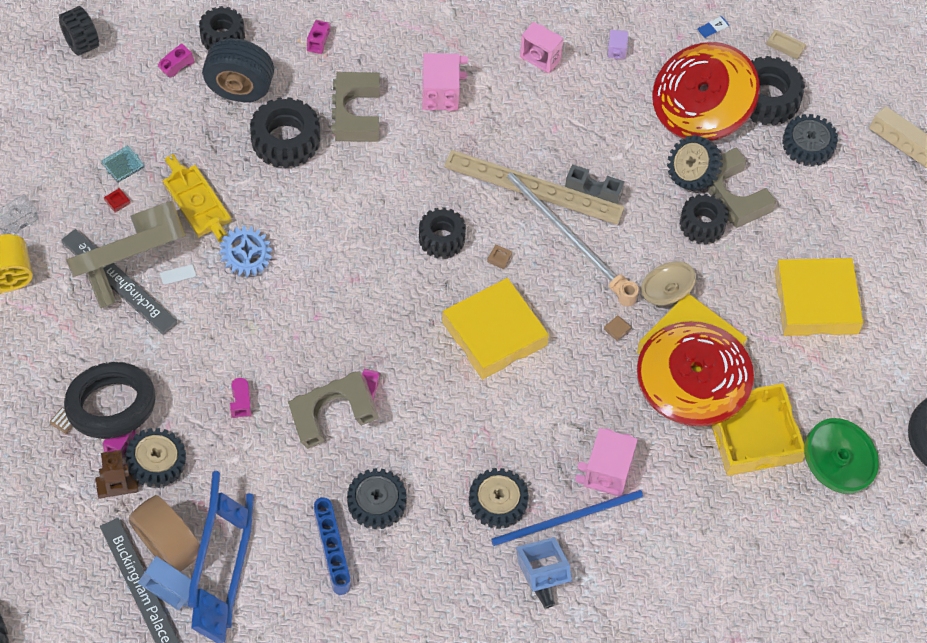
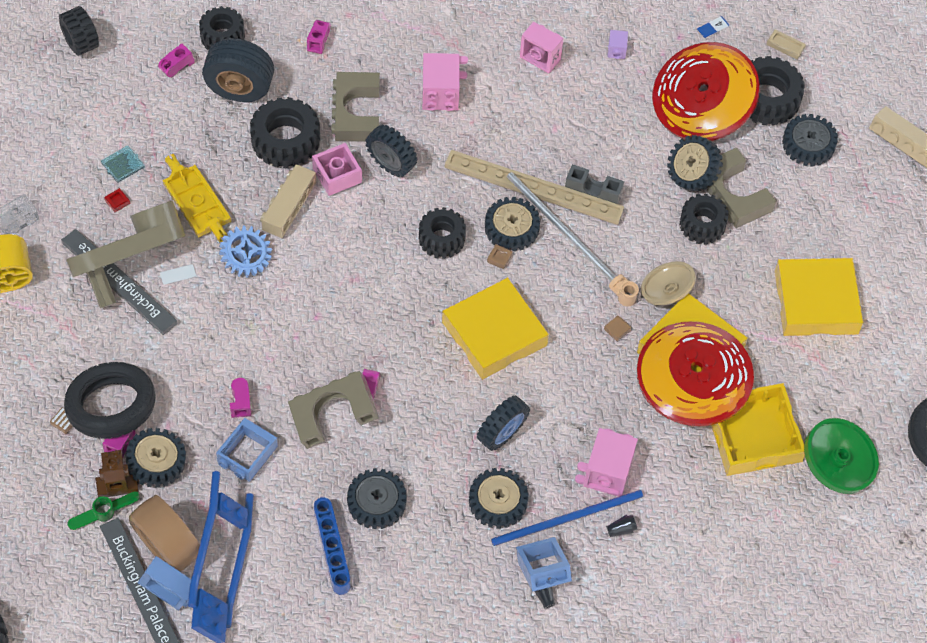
(92, 514): none -> green piece
(255, 433): none -> medium blue window
(288, 201): none -> tan brick
(337, 169): none -> bright pink brick
(391, 150): none -> black wheel
(503, 423): none -> black wheel
(512, 223): none -> wheel
(622, 526): none -> black cone

